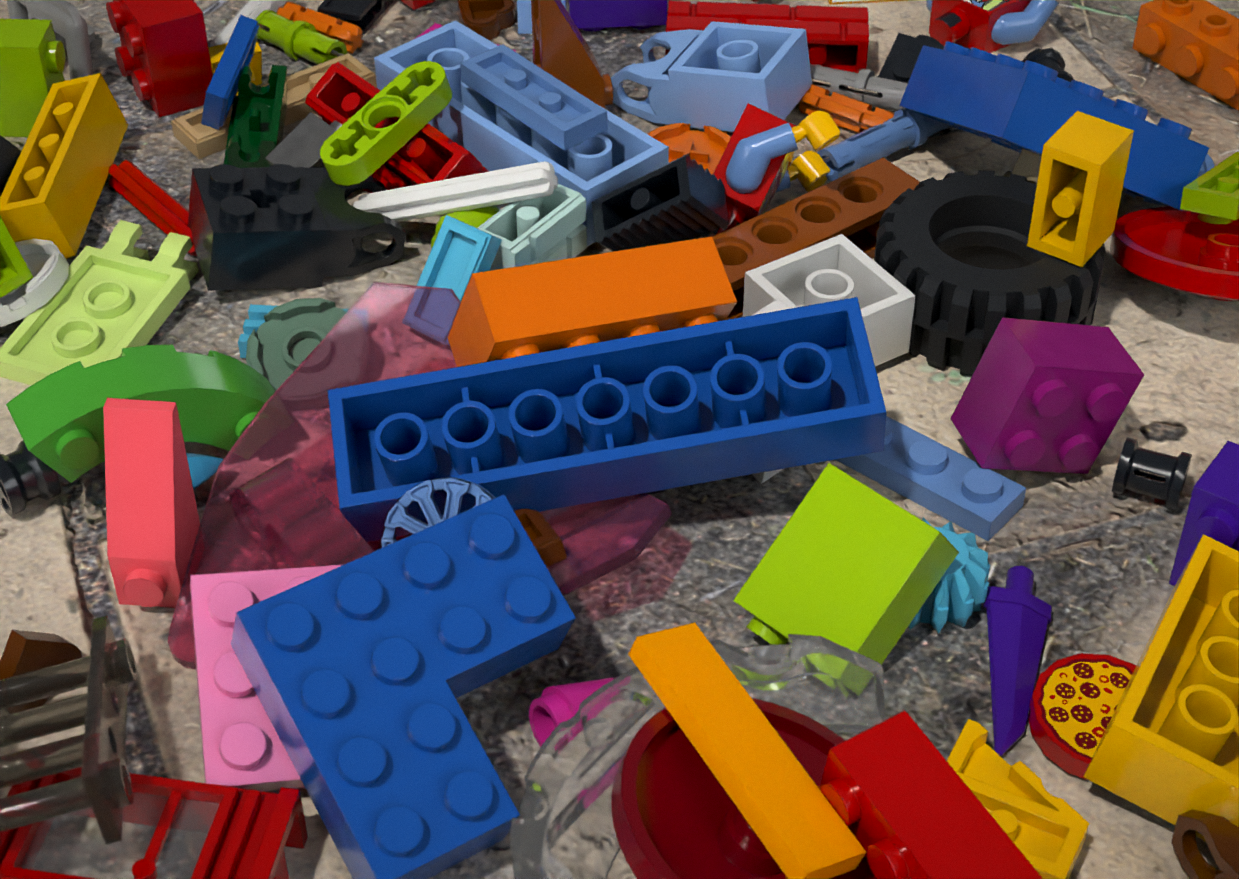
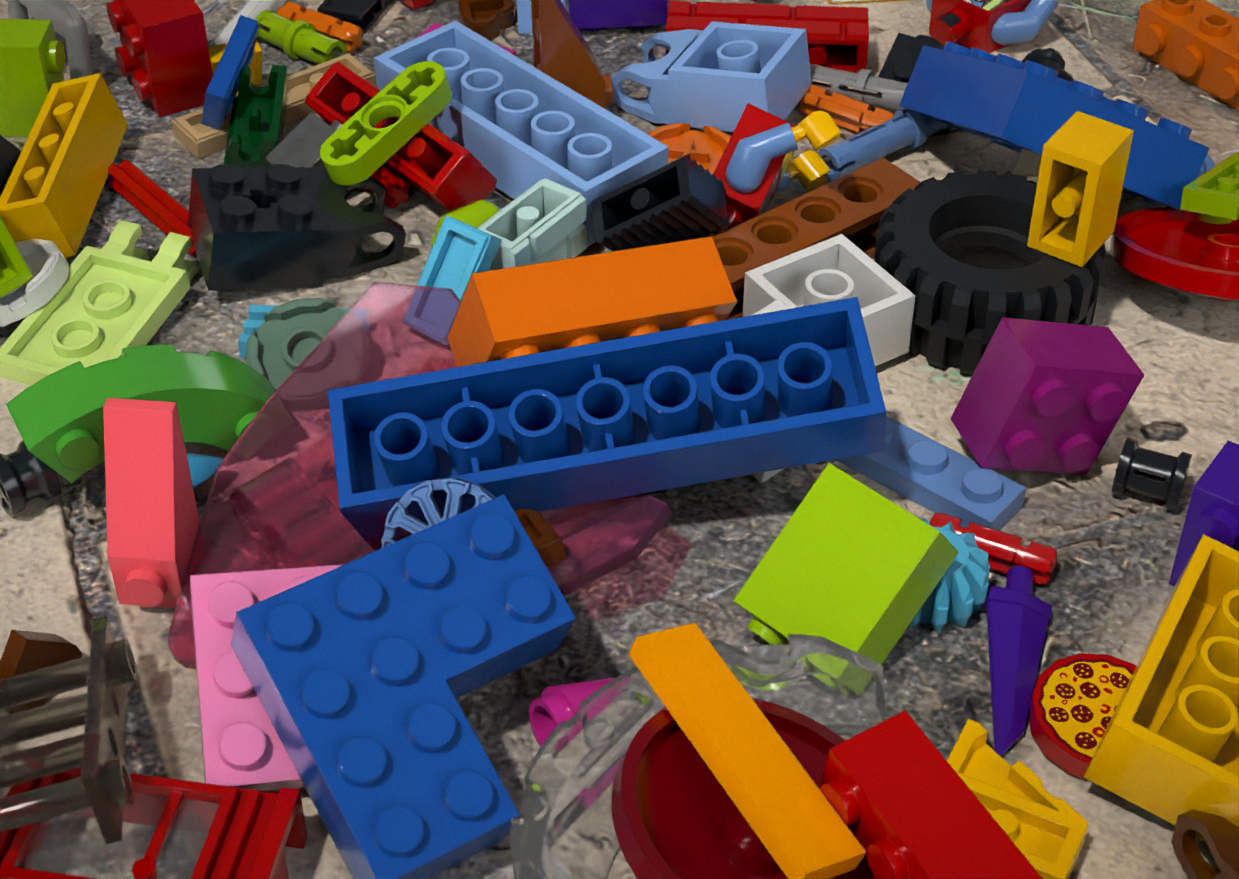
(462, 192): white axle -> none
(534, 97): medium blue plate -> none
(1006, 549): none -> red axle

